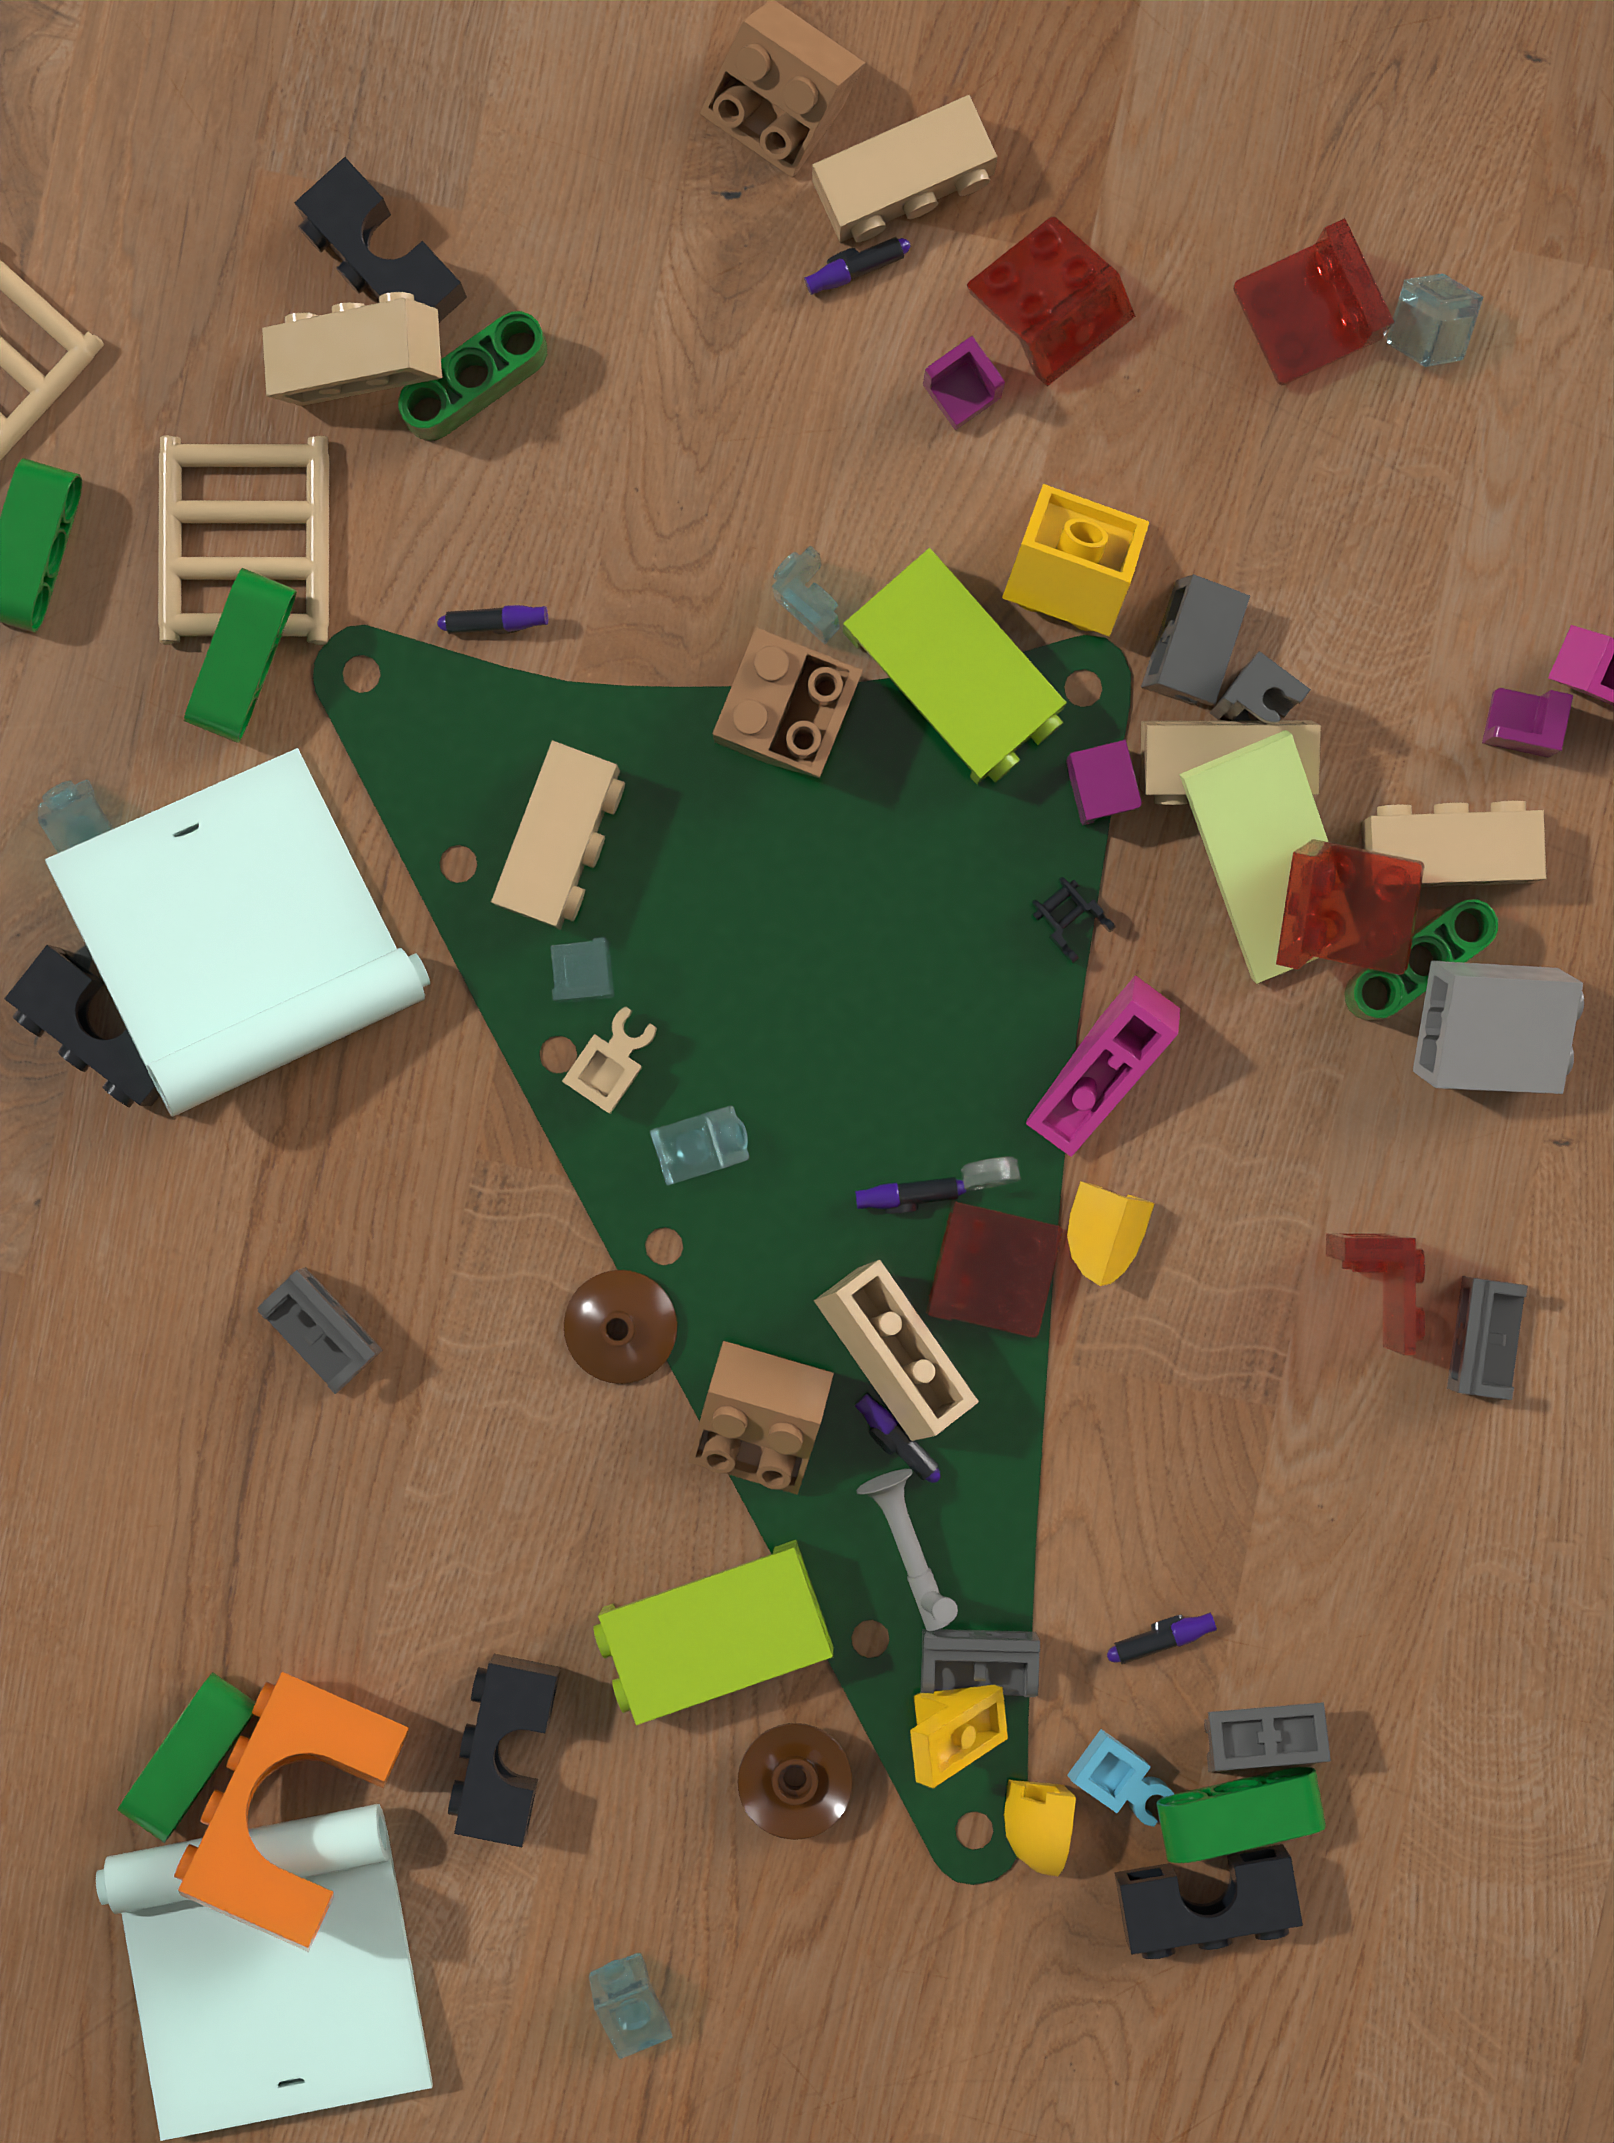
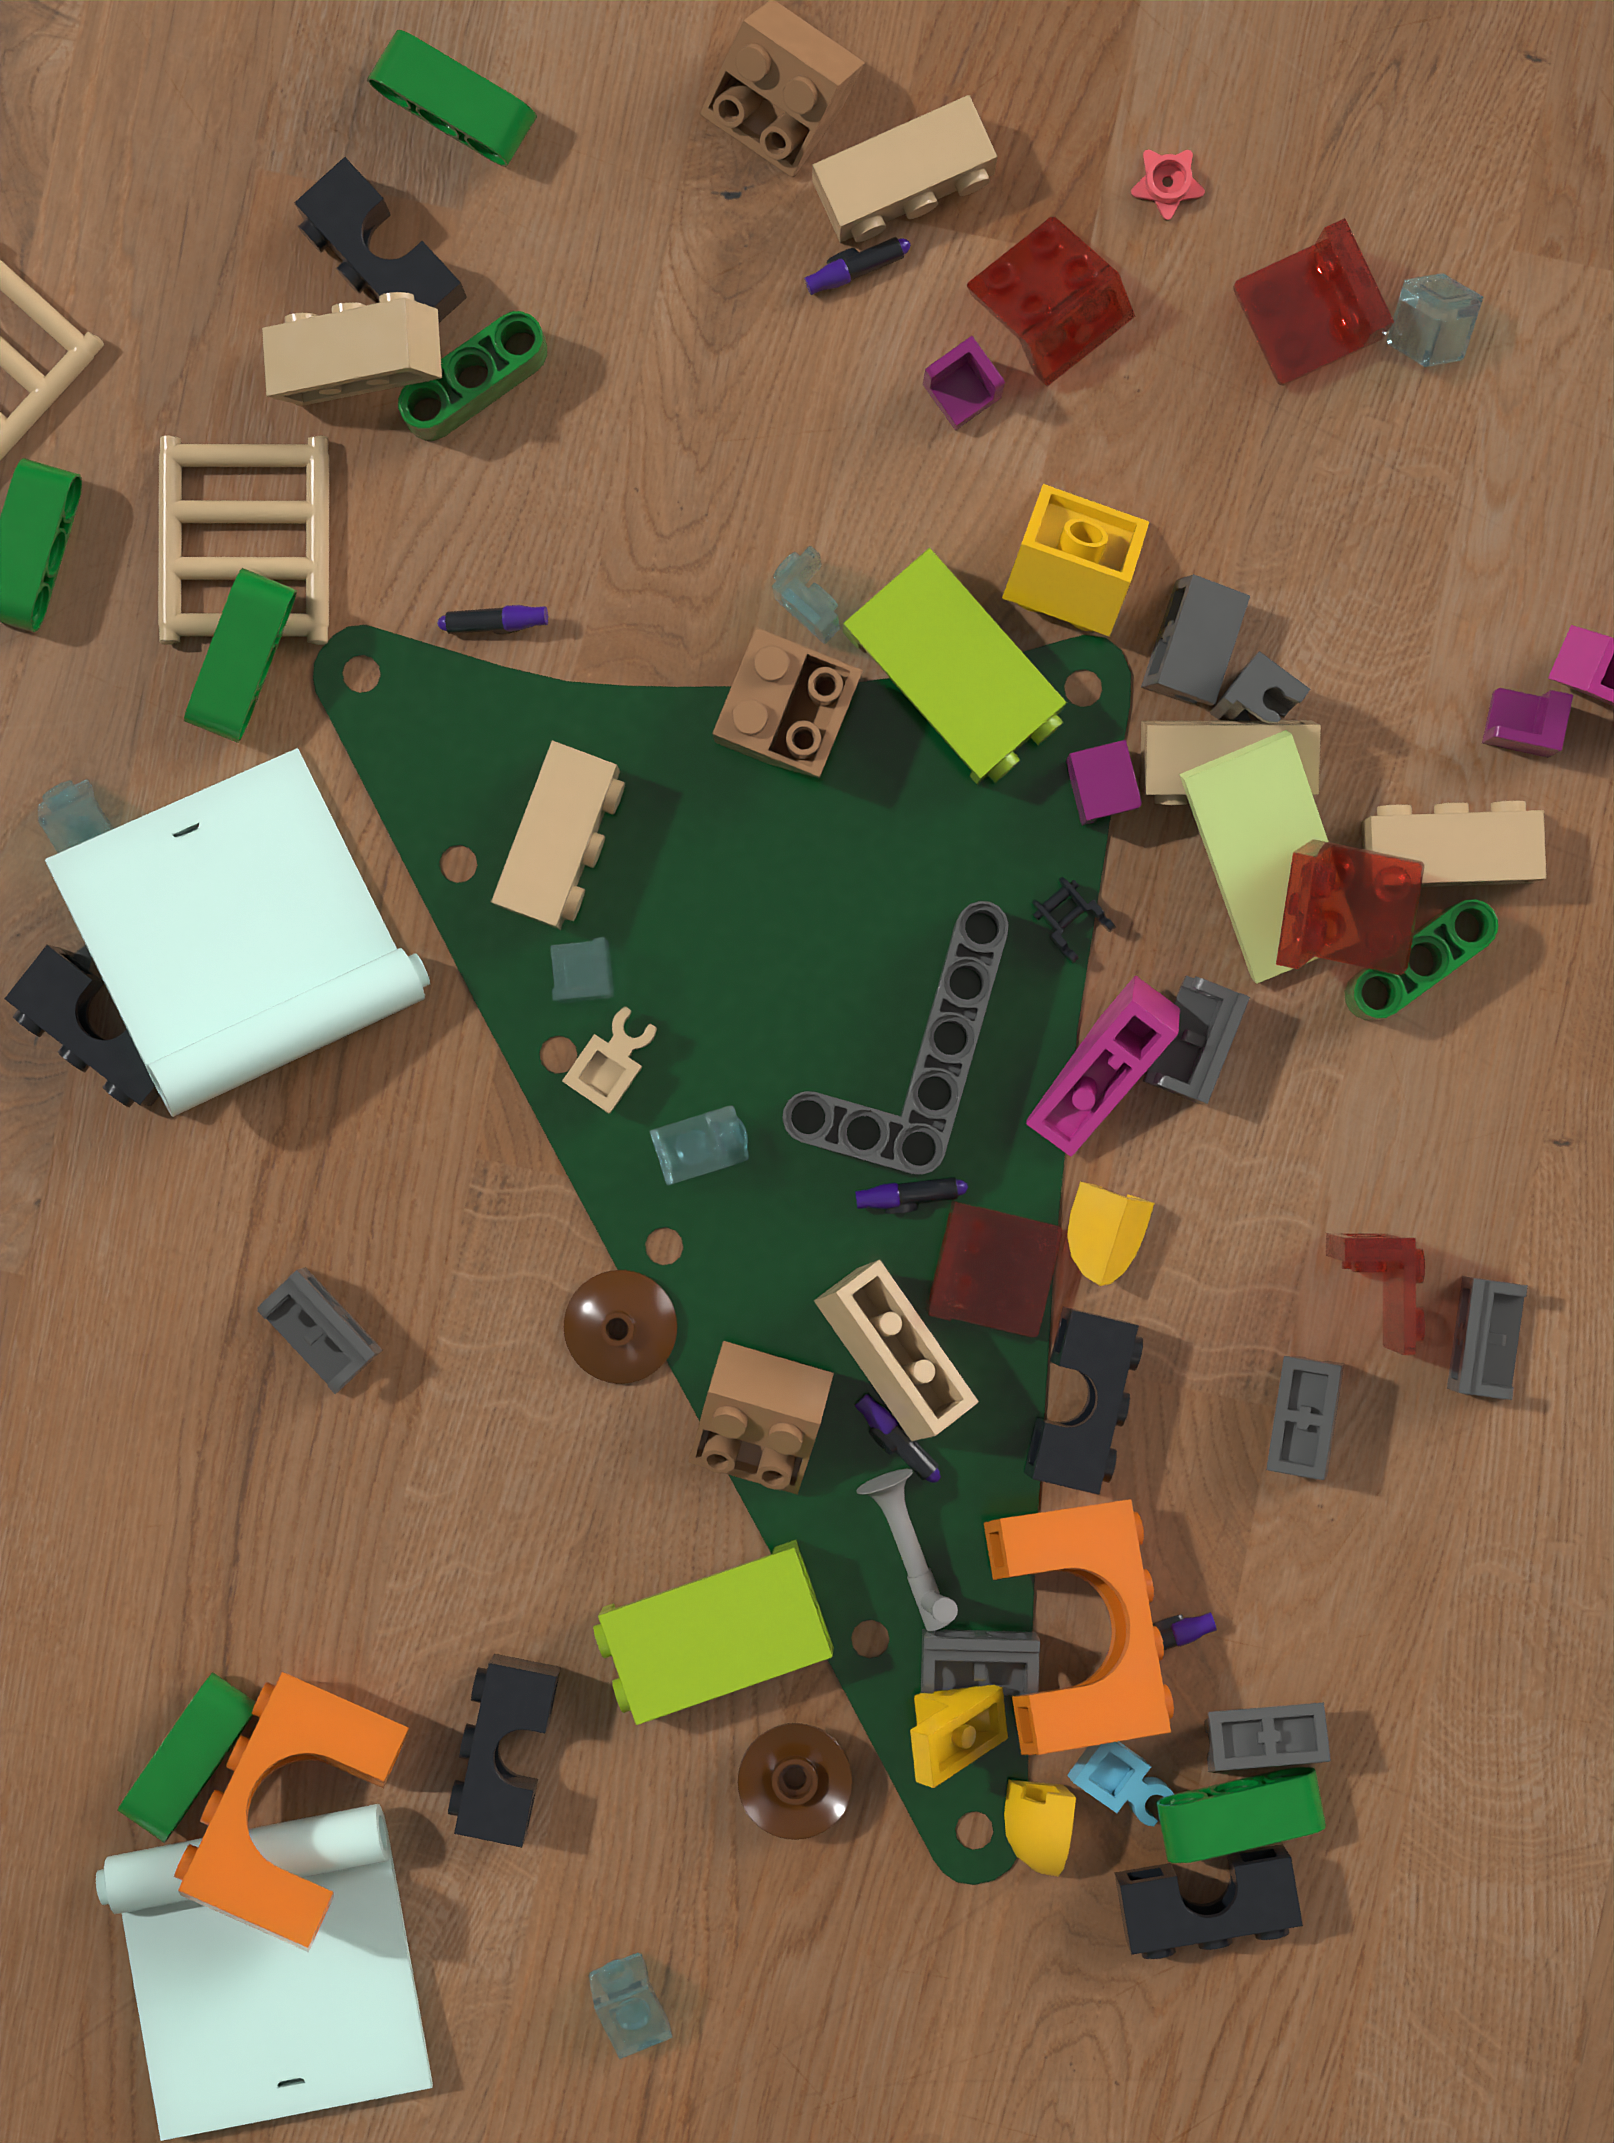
(452, 98): none -> green beam
(929, 1063): none -> dark grey beam
(990, 1173): clear tile -> none
(1079, 1450): none -> black arch
(1127, 1691): none -> orange arch
(1167, 166): none -> coral plate
(1205, 1034): none -> dark grey hinge
(1305, 1417): none -> dark grey hinge
(1498, 1027): light grey brick -> none

